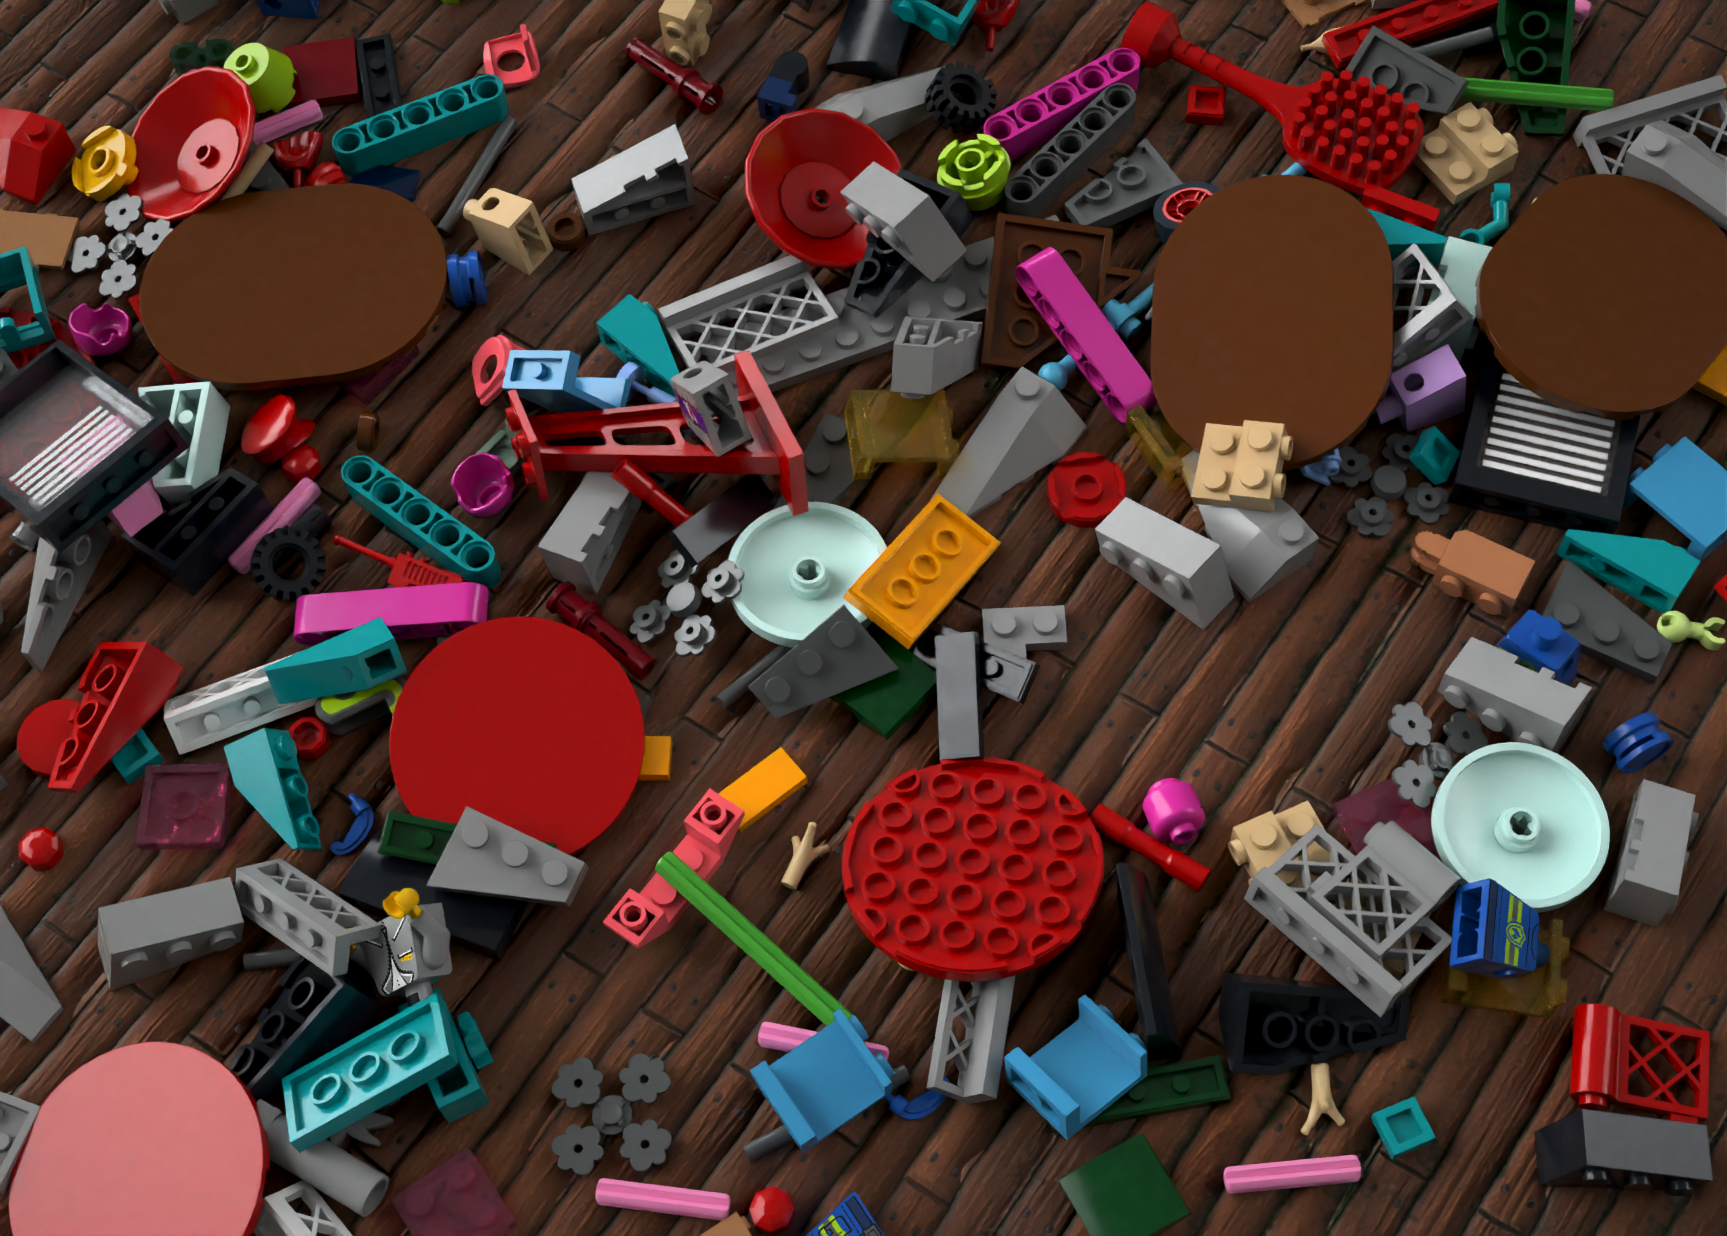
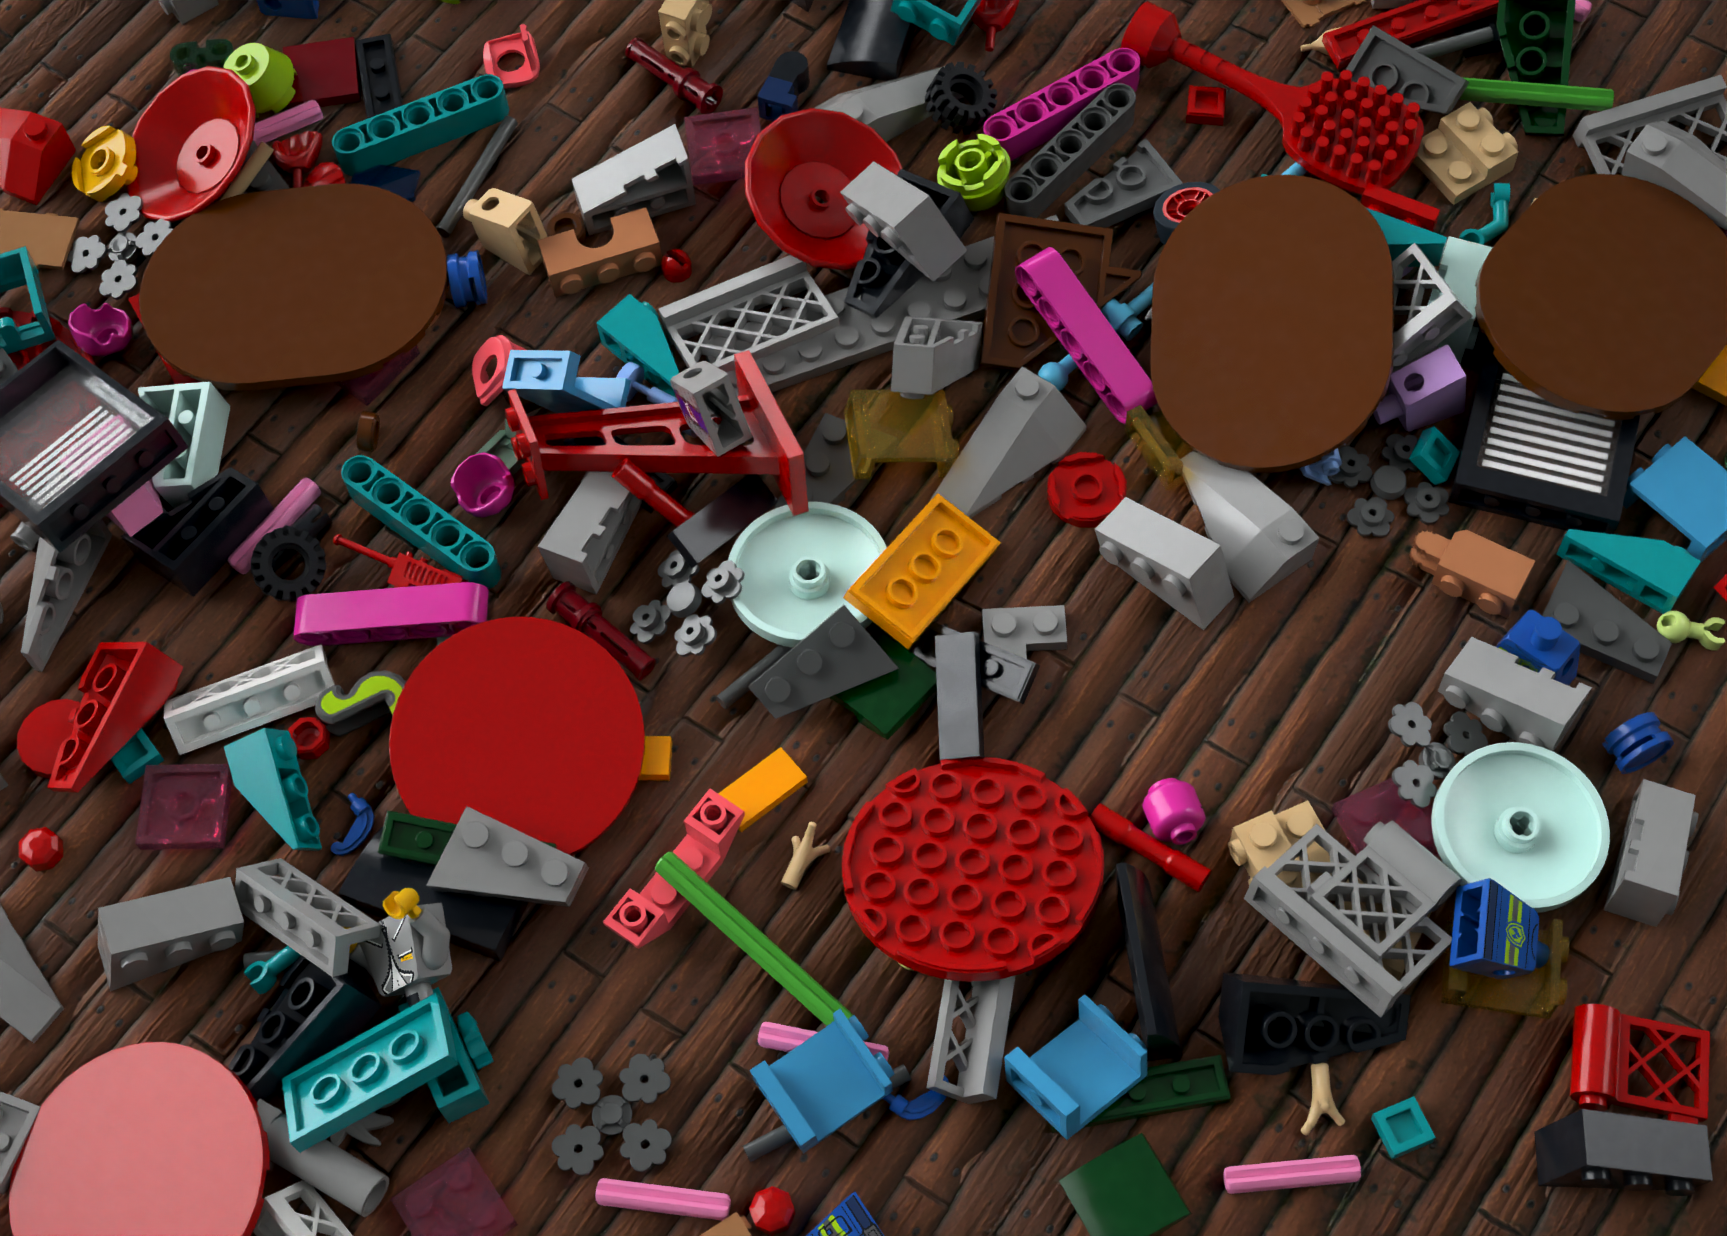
(265, 973): none -> teal arm
(275, 430): red piece -> none
(301, 463): red tile -> none
(338, 665): teal slope -> none
(577, 267): none -> nougat arch
(672, 269): none -> red hinge
(720, 144): none -> clear pink plate
(1242, 465): tan plate -> none

